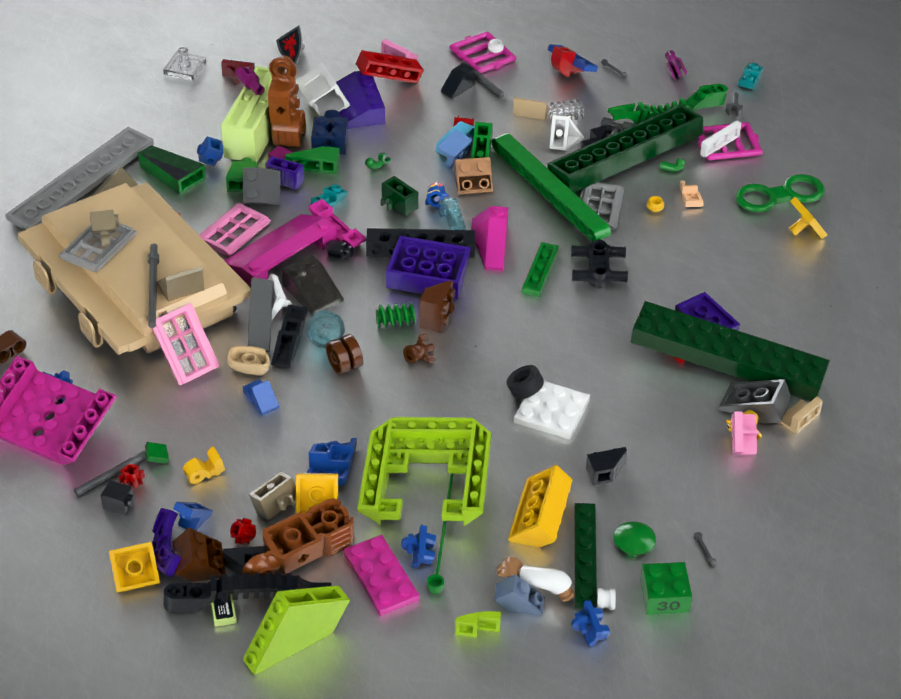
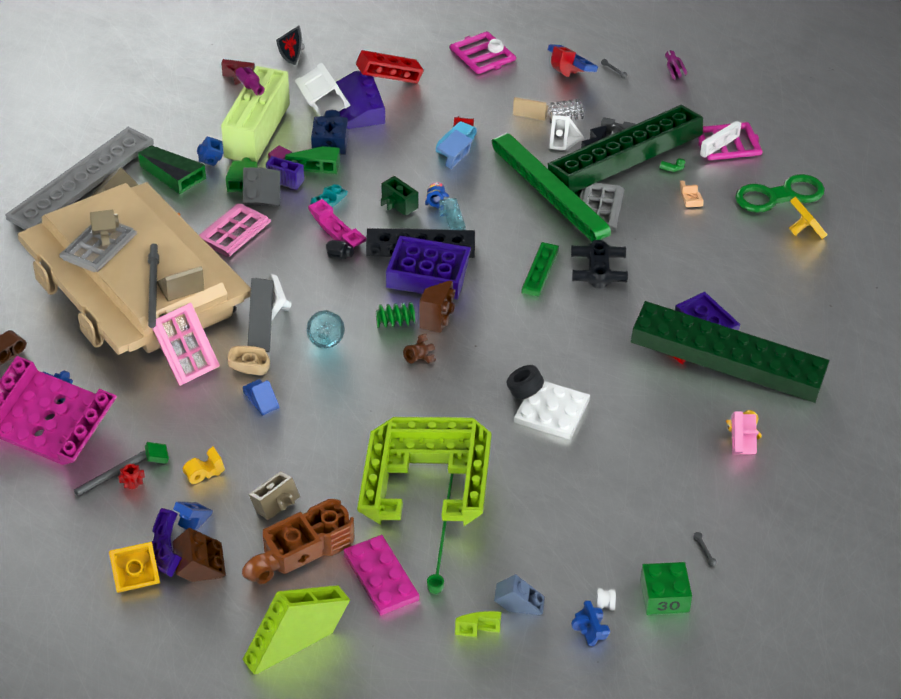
(118, 497): black brick -> none
(184, 65): clear tile -> none
(195, 596): black piece -> none
(224, 612): tile -> none
(237, 557): black slope -> none
(243, 531): red gear -> none
(281, 244): dark pink slope -> none
(286, 120): dark orange brick -> none
(289, 336): black slope -> none
(311, 285): clear smoke slope -> none
(314, 489): yellow tile -> none
(333, 458): blue slope -> none
(344, 354): reddish brown wheel -> none
(373, 165): green arm -> none
(391, 48): bright pink panel -> none
(417, 544): blue hips -> none
(459, 80): black slope -> none
(473, 175): medium nougat slope -> none
(482, 140): green slope -> none
(487, 83): dark grey bar -> none
(490, 236): dark pink wedge -> none
(541, 508): yellow slope -> none
(545, 578): white piece -> none
(585, 554): dark green plate -> none
(605, 465): black slope -> none
(634, 538): green dish -> none
(655, 204): yellow plate -> none
(704, 97): green piece -> none
(734, 105): dark grey bar -> none
(750, 75): teal slope -> none
(766, 398): dark grey slope -> none
(801, 414): tan panel -> none

